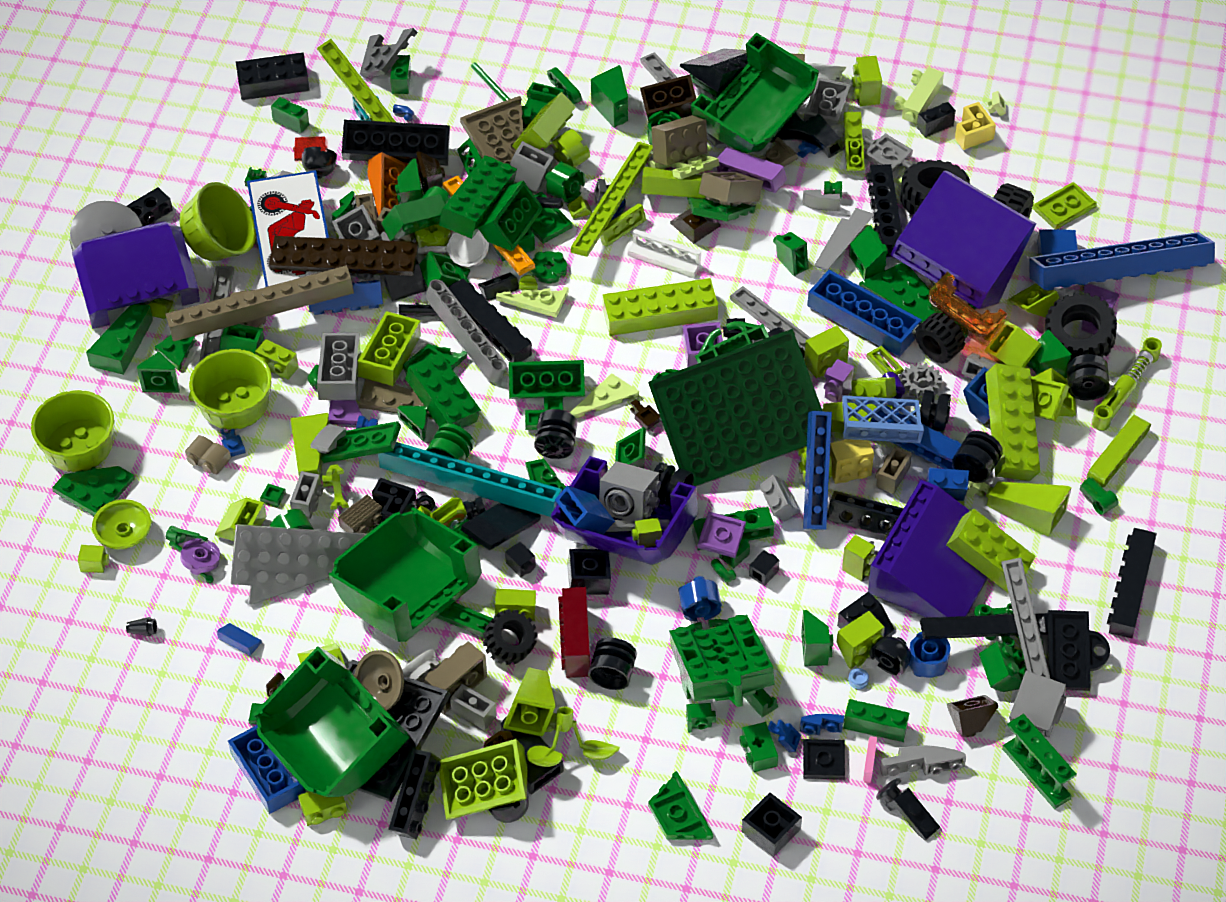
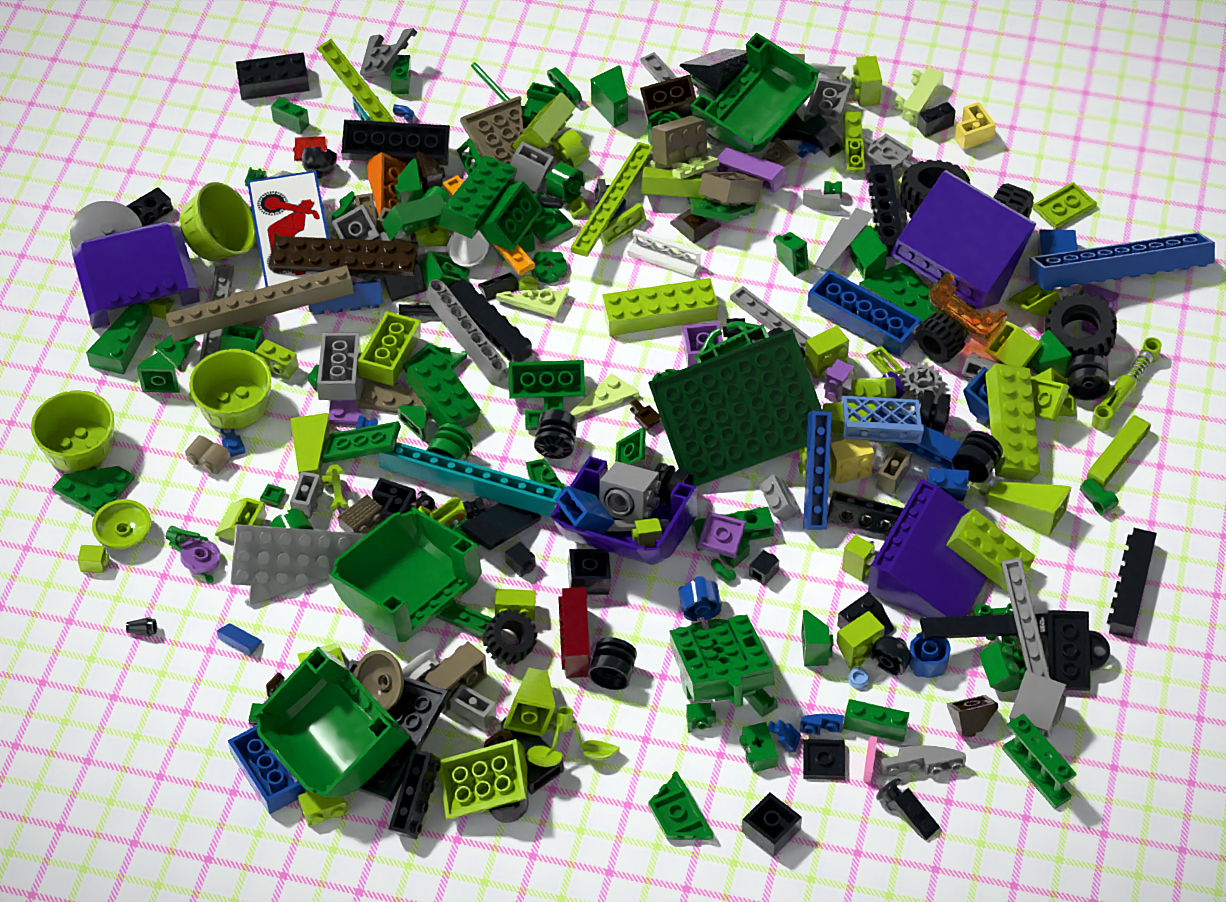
(327, 438): light grey slope -> none
(997, 104): yellowish green tile -> none

